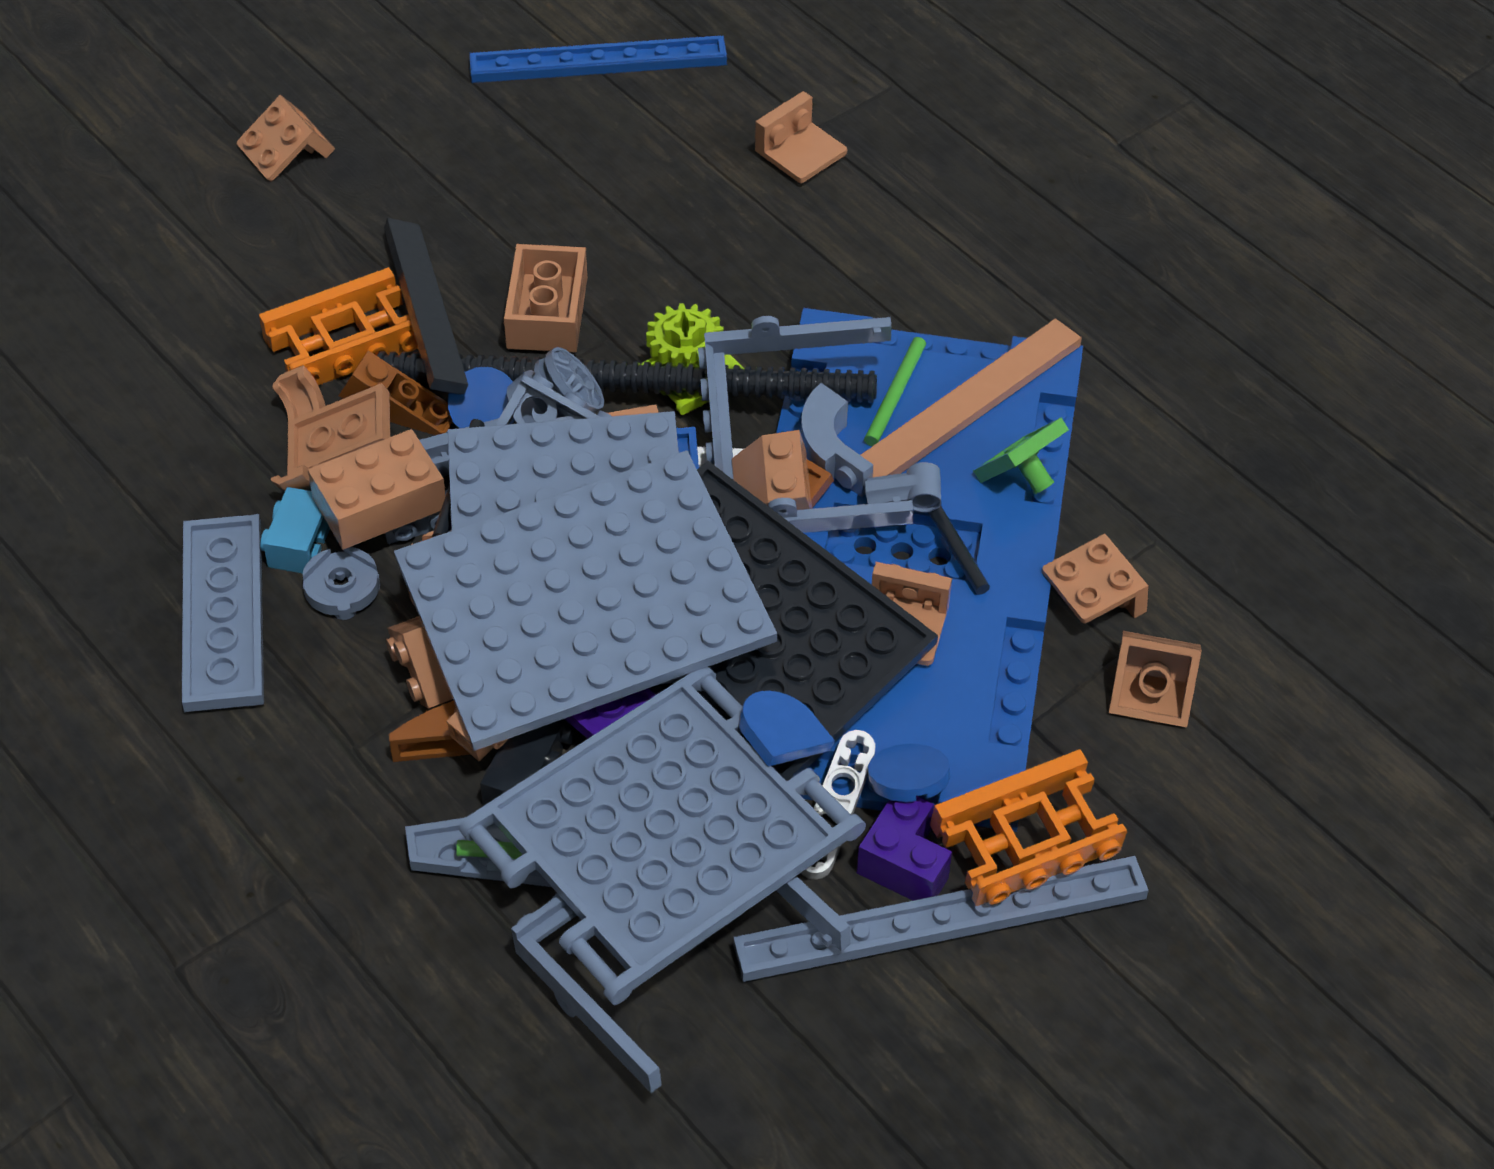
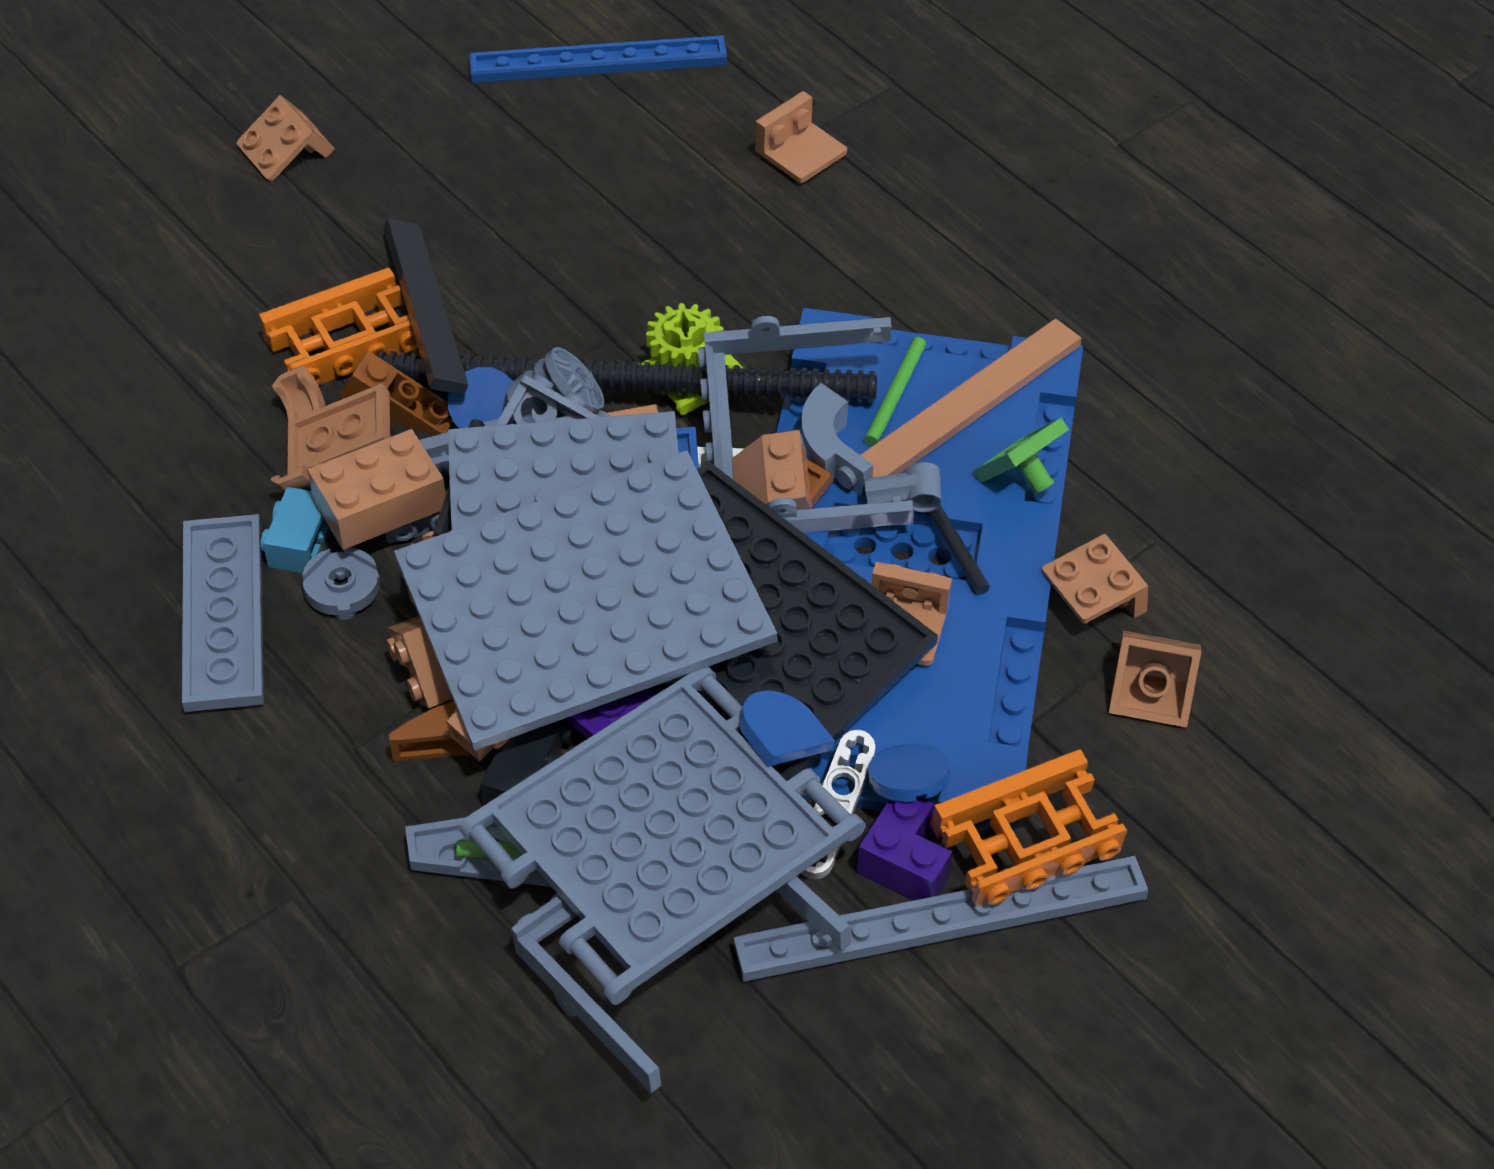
(545, 297): nougat brick -> none

